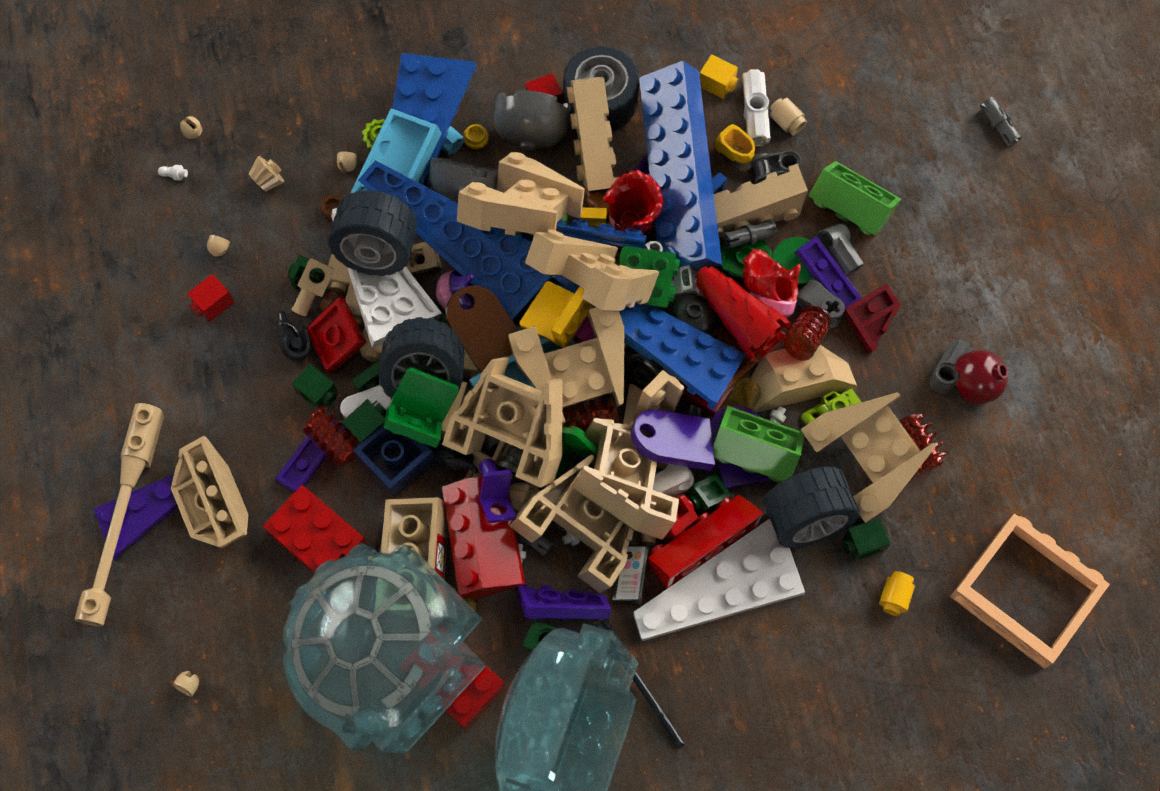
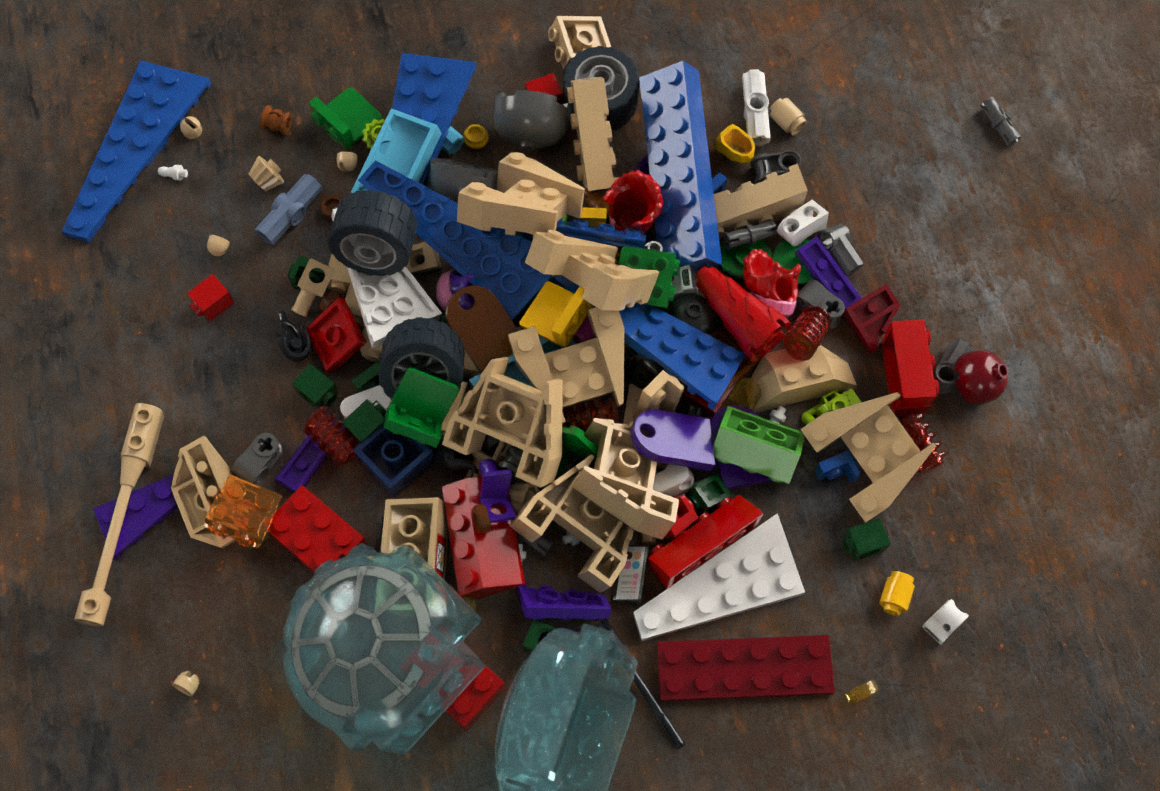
(141, 128): none -> blue wing
(242, 511): none -> clear orange plate
(257, 462): none -> dark grey piece
(275, 120): none -> dark orange bush
(288, 209): none -> sand blue piece
(344, 116): none -> green bracket
(481, 518): none -> reddish brown tile
(576, 34): none -> tan plate
(718, 76): yellow brick -> none
(745, 668): none -> dark red plate
(802, 224): none -> white leg
(811, 507): black wheel -> none
(835, 465): none -> blue bracket
(854, 198): bright green slope -> none
(862, 691): none -> clear yellow tile
(909, 367): none -> red piece
(944, 621): none -> white leg
(1005, 625): light nougat window -> none

